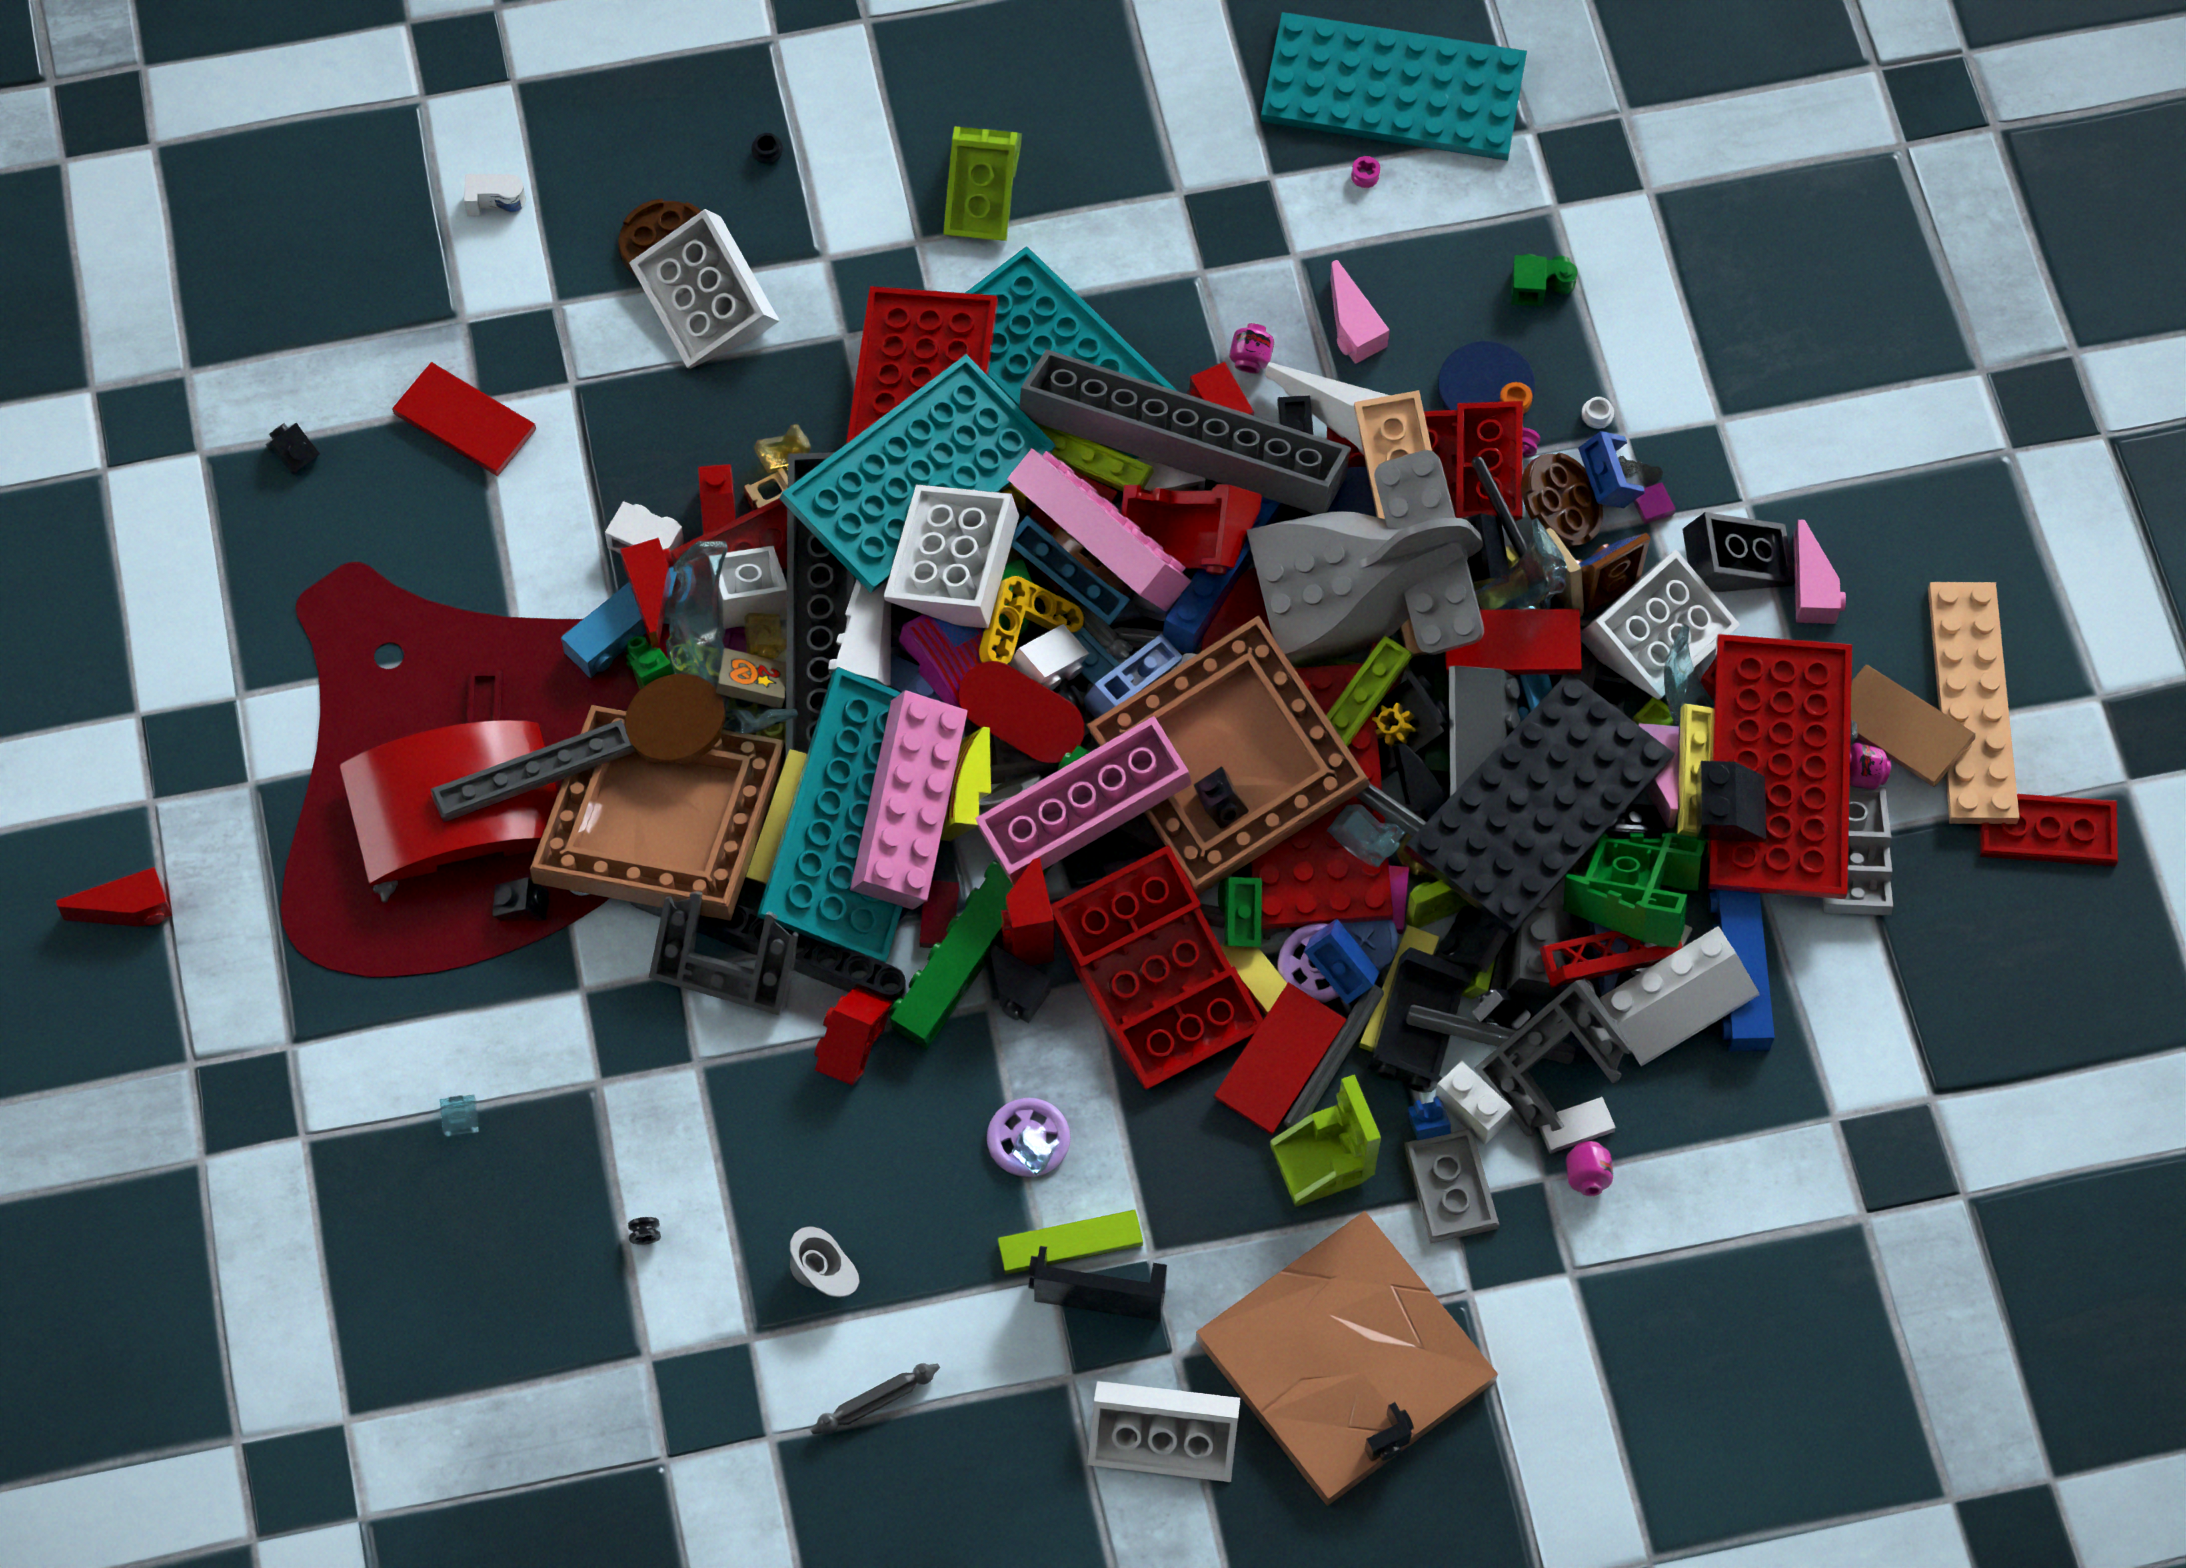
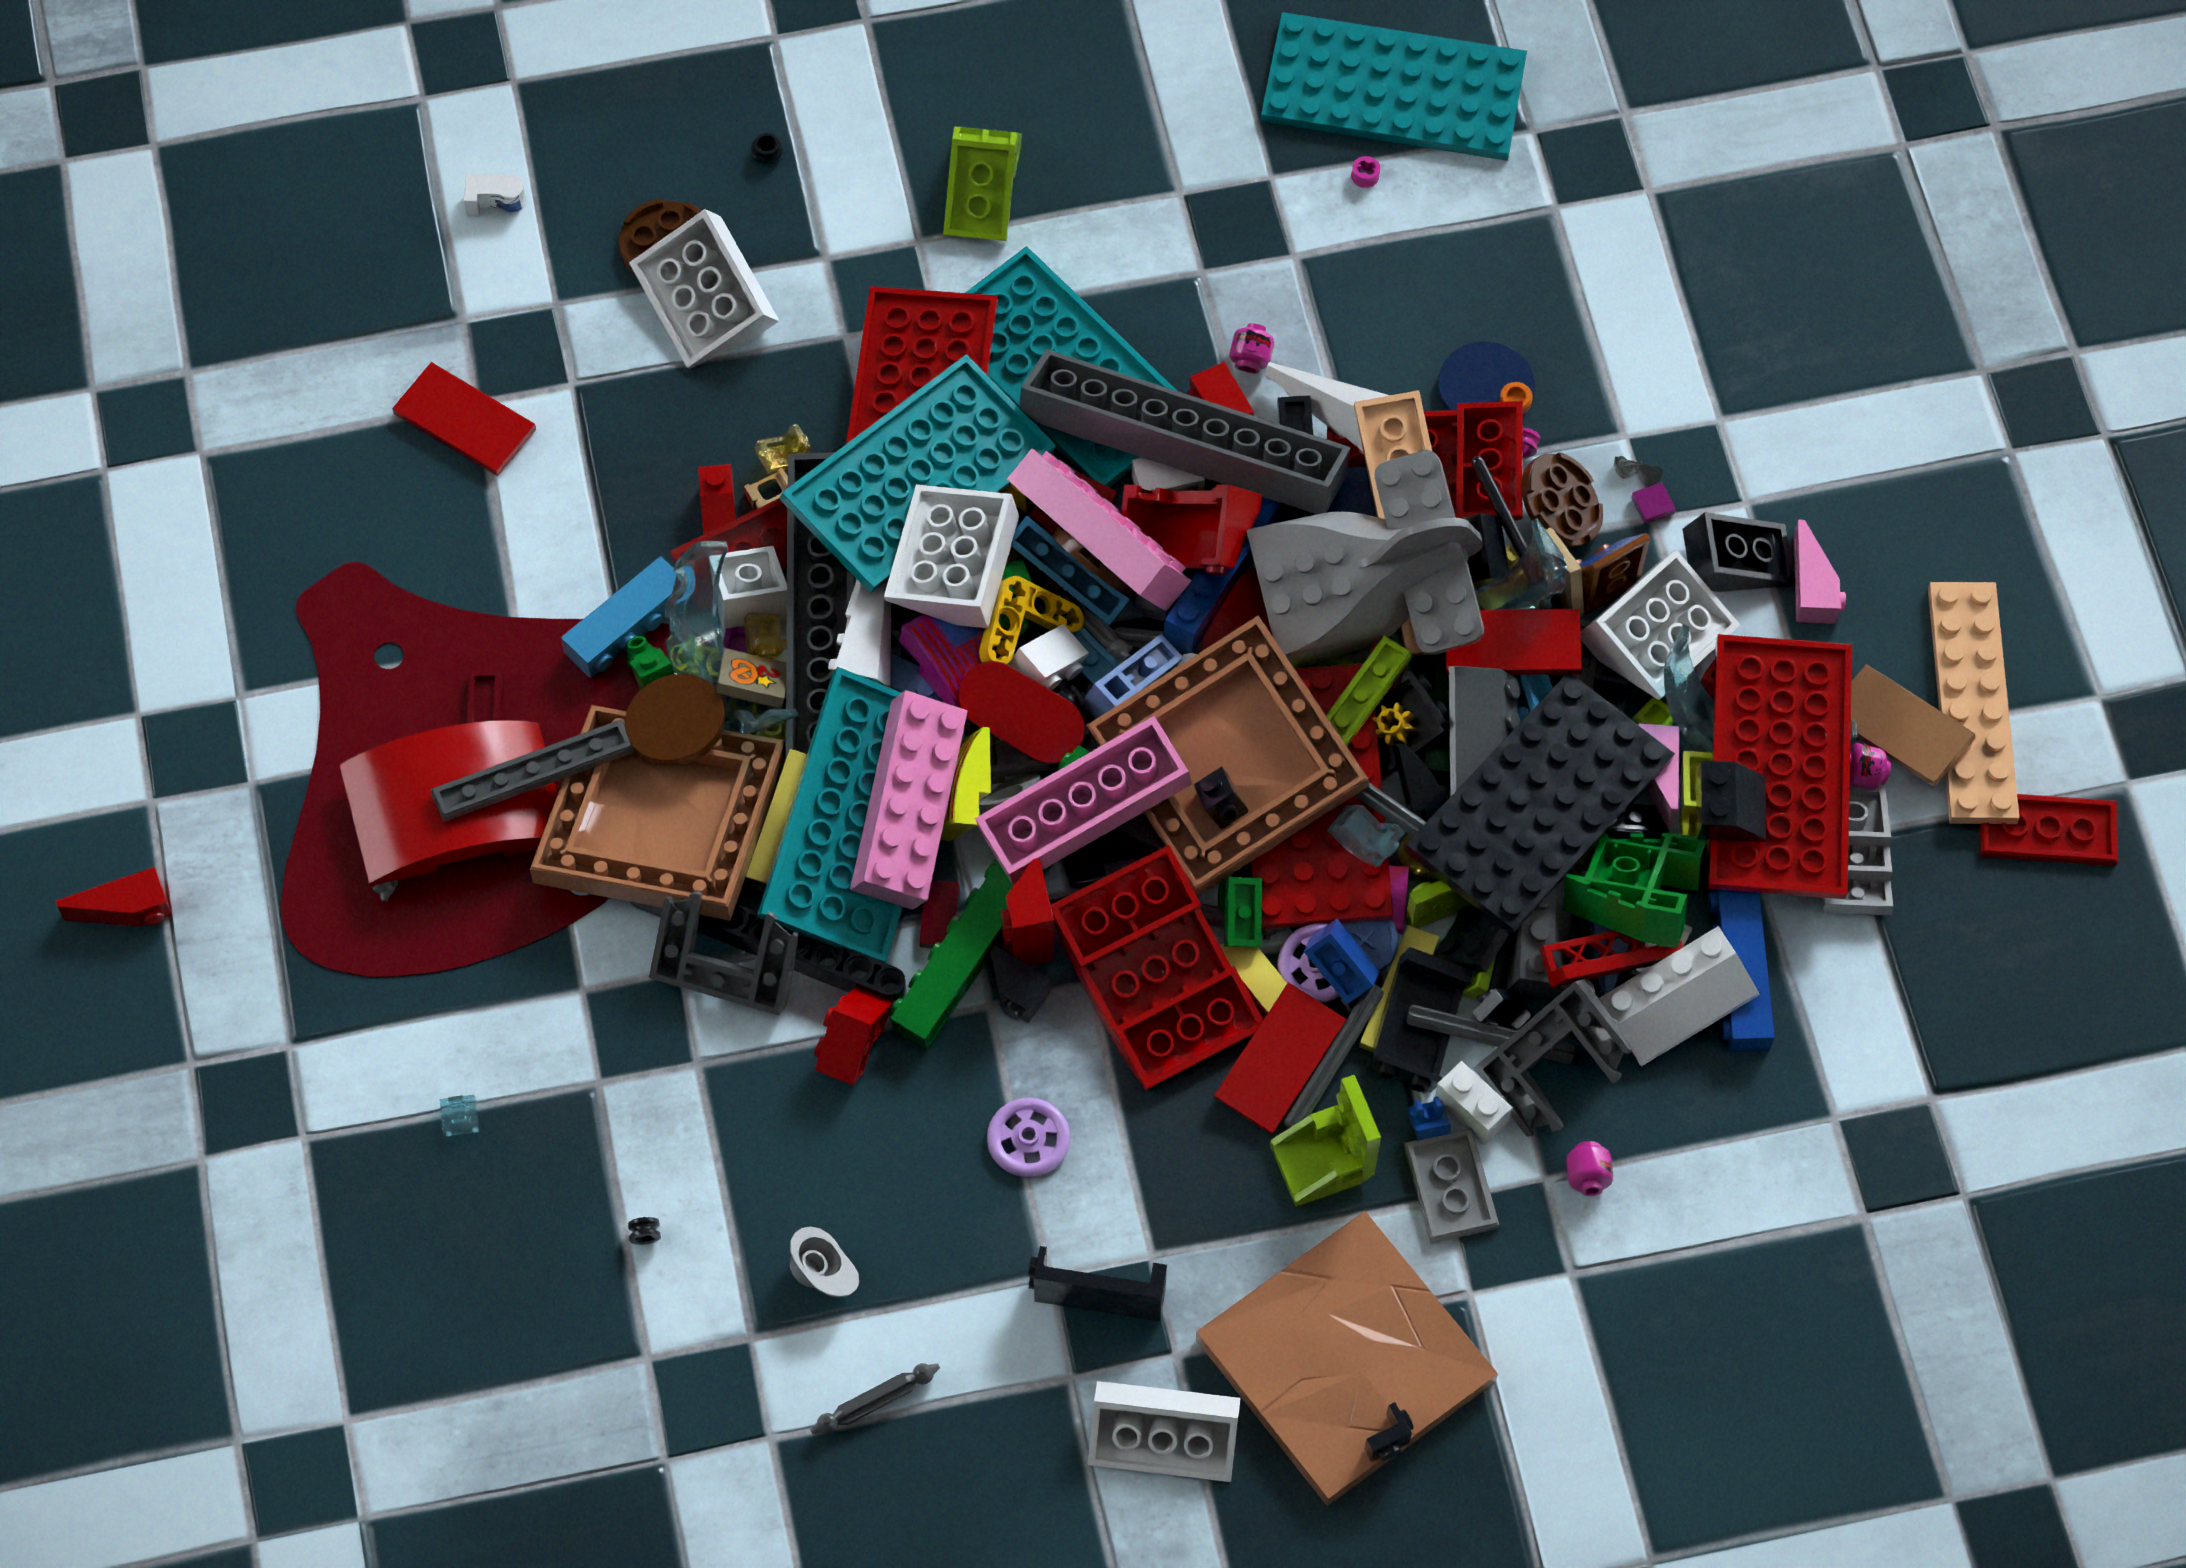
(292, 446): black bracket -> none
(520, 899): black bracket -> none
(637, 524): white brick -> none
(650, 581): red slope -> none
(1033, 1150): clear light blue tile -> none
(1072, 1240): lime tile -> none
(1098, 460): lime tile -> none
(1357, 323): bright pink slope -> none
(1534, 273): green brick -> none
(1580, 1125): white tile -> none
(1598, 412): white plate -> none
(1606, 472): blue panel -> none
(1695, 746): light yellow tile -> none

